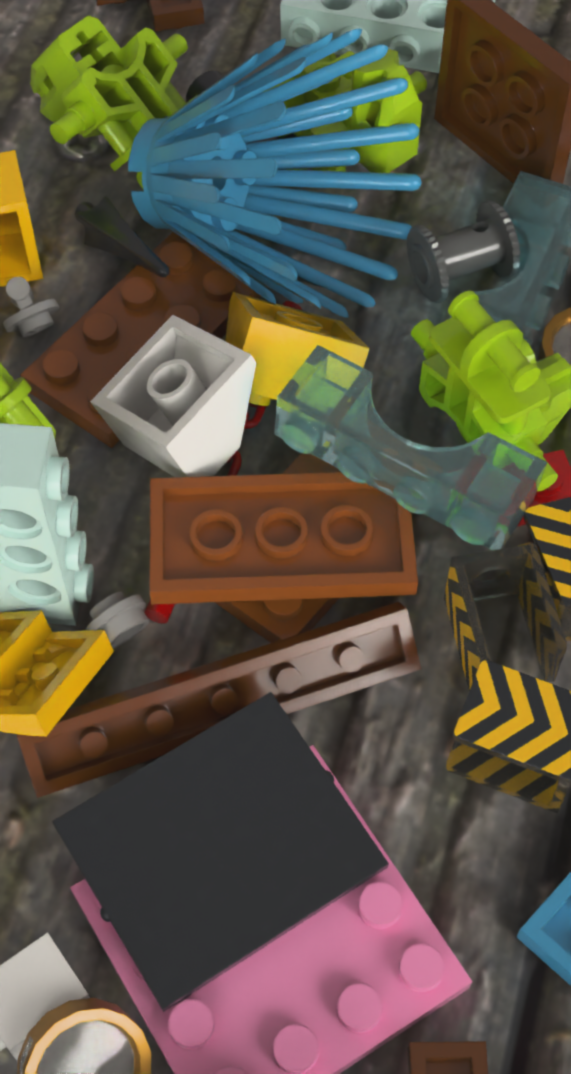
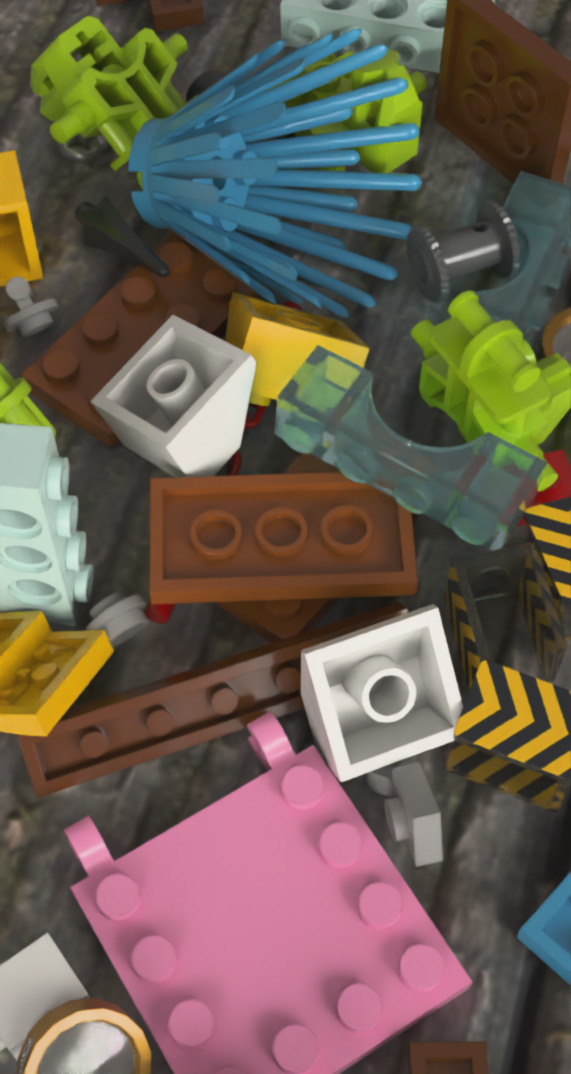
(218, 849): black piece -> none
(381, 693): none -> white slope
(411, 809): none -> light grey plate

